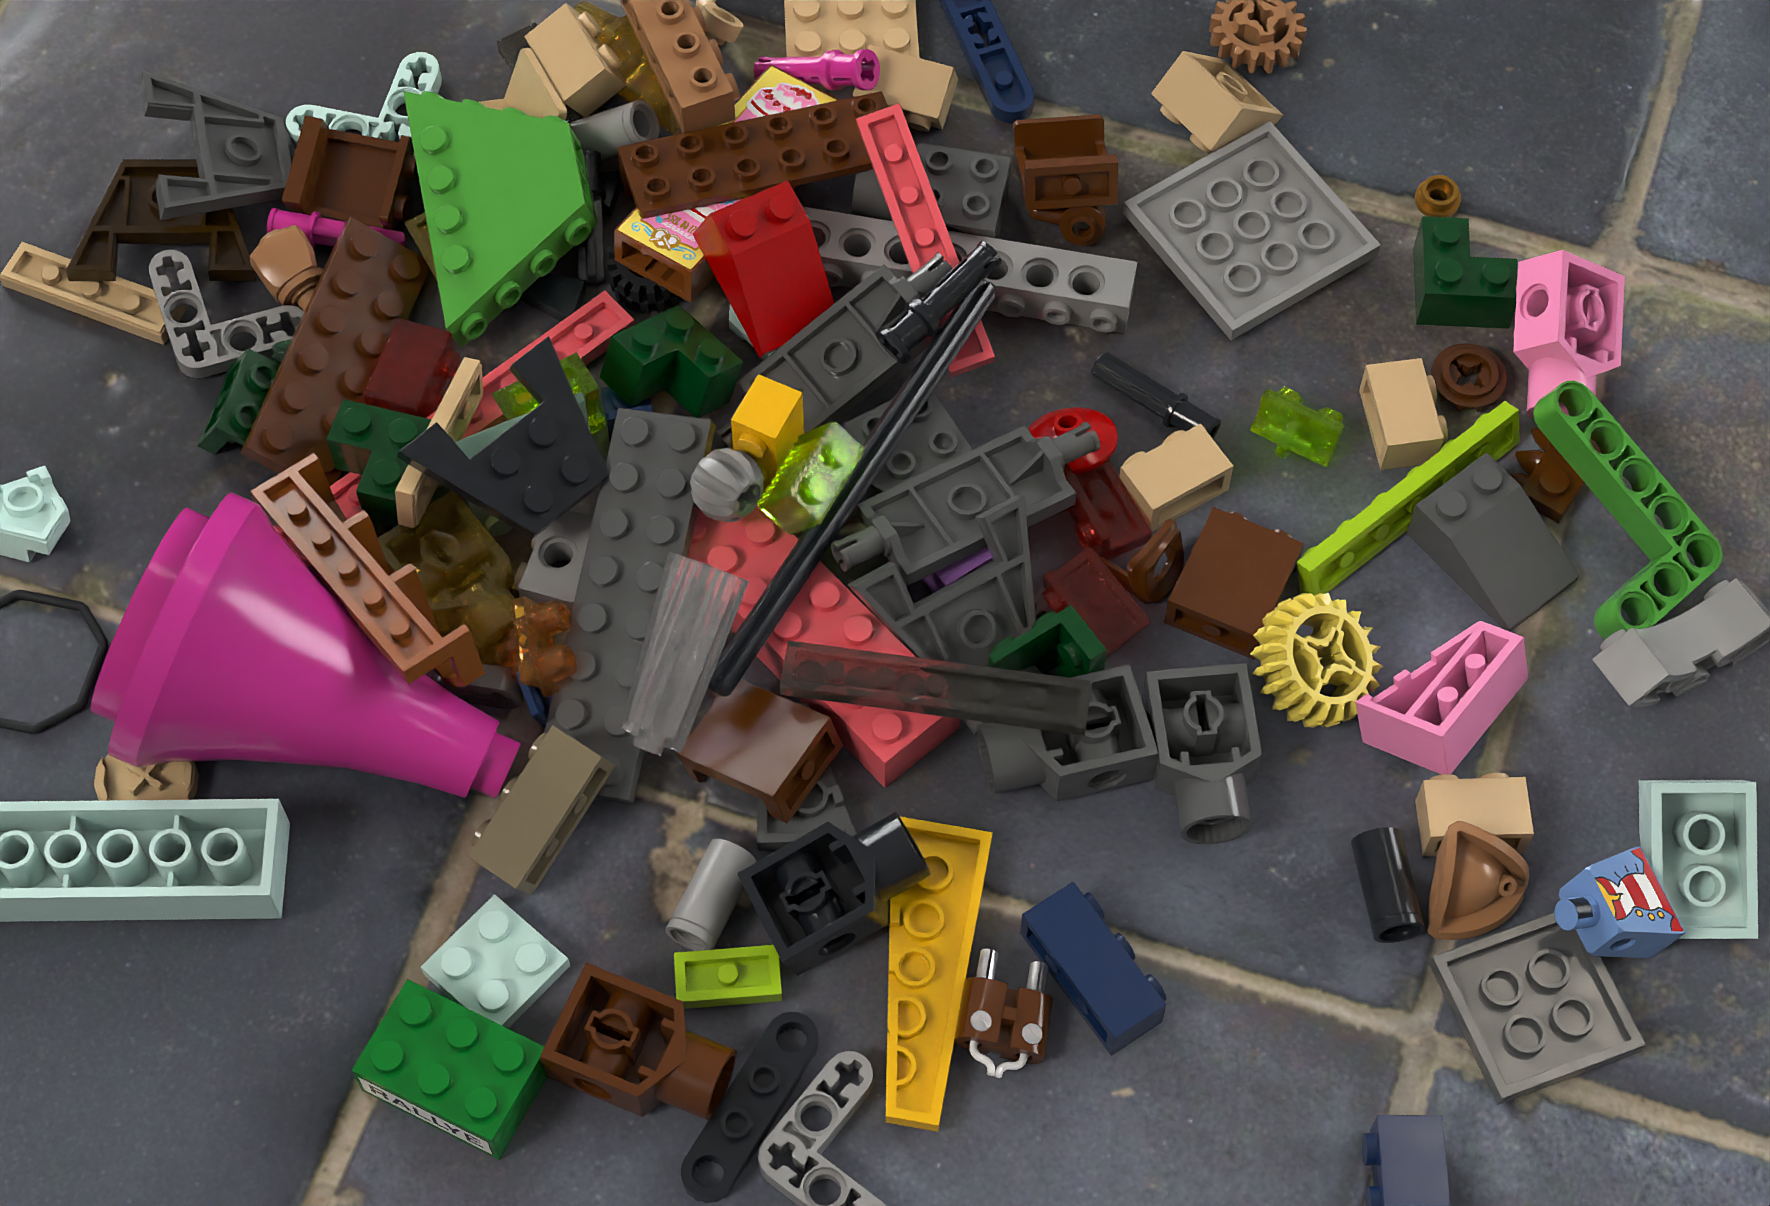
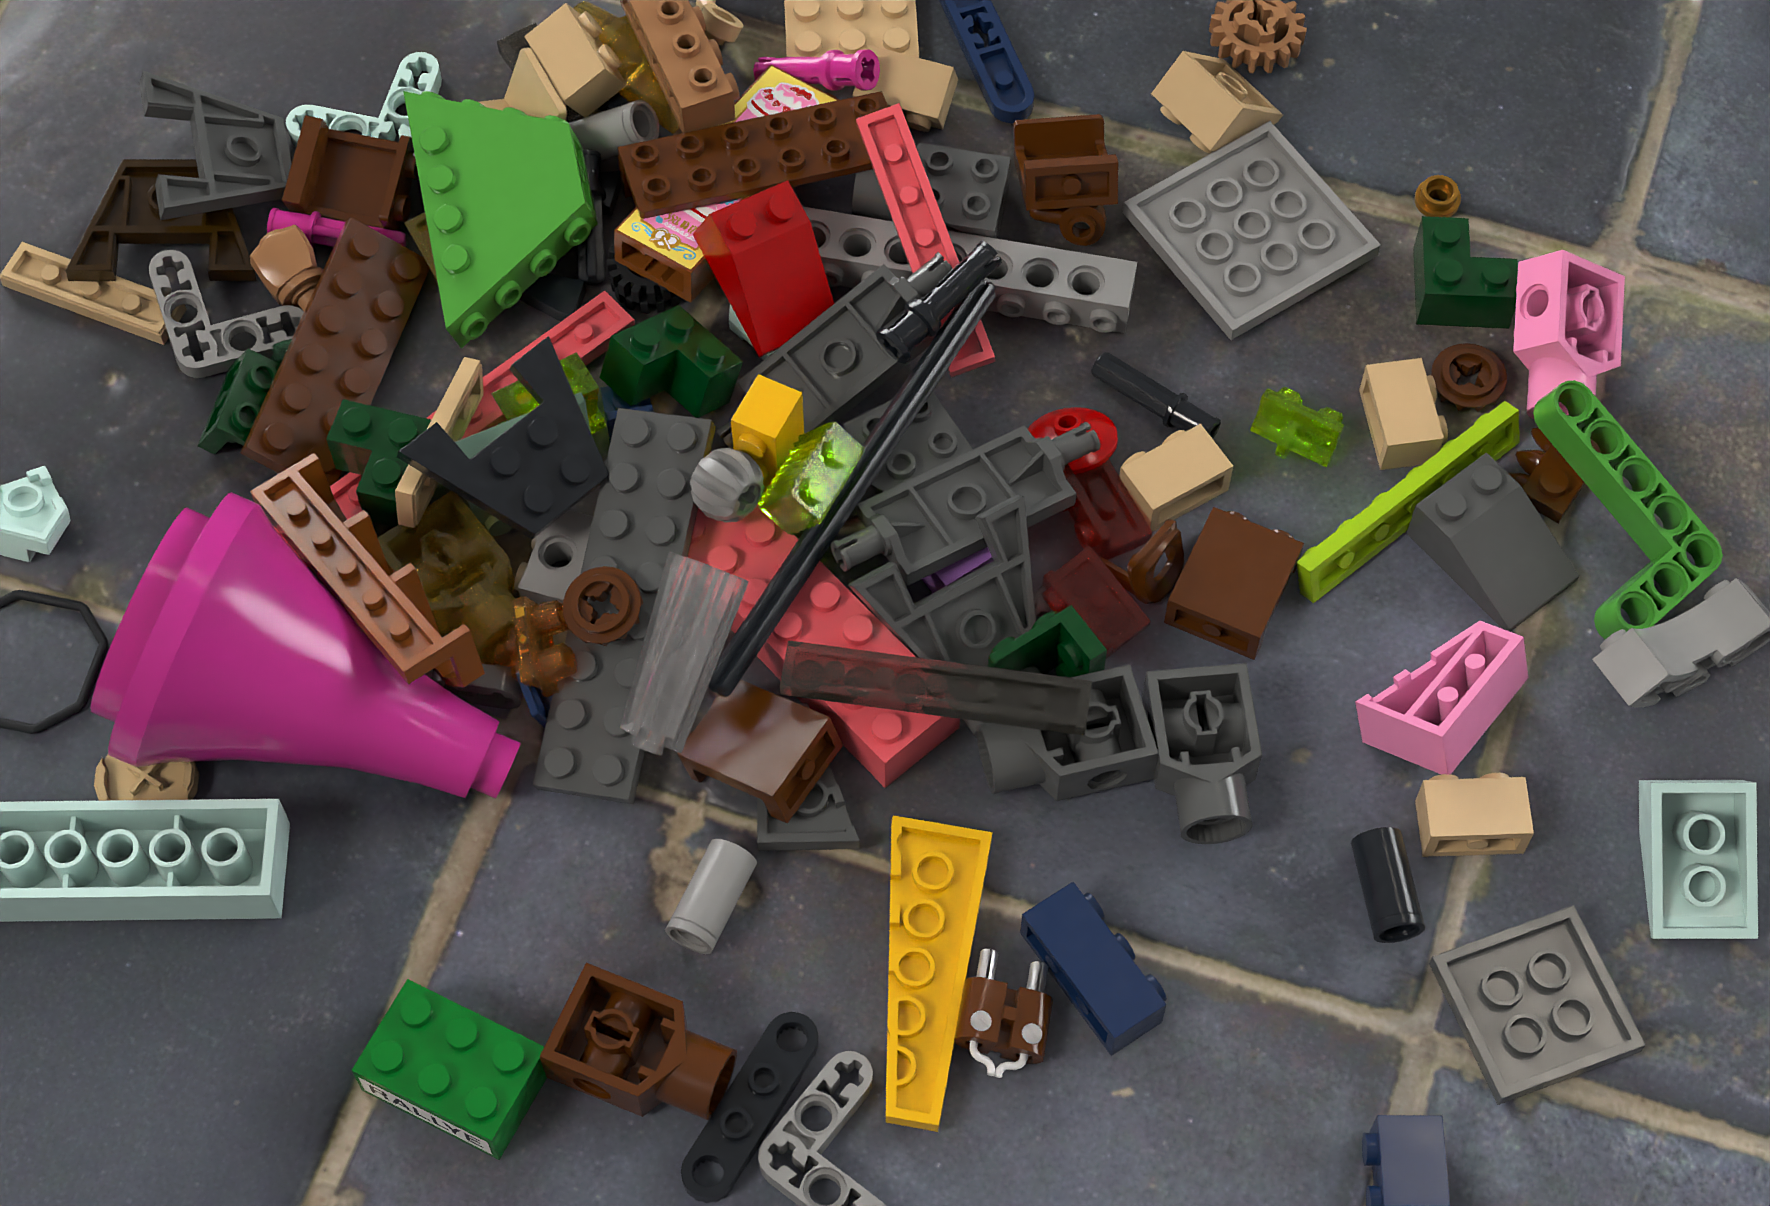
(413, 369): clear red brick -> none
(495, 964): light aqua plate -> none
(540, 810): dark tan brick -> none
(598, 585): none -> reddish brown gear
(728, 976): lime plate -> none
(832, 888): black brick -> none
(1300, 665): light yellow gear -> none
(1474, 883): medium nougat hat -> none
(1619, 908): medium blue torso -> none

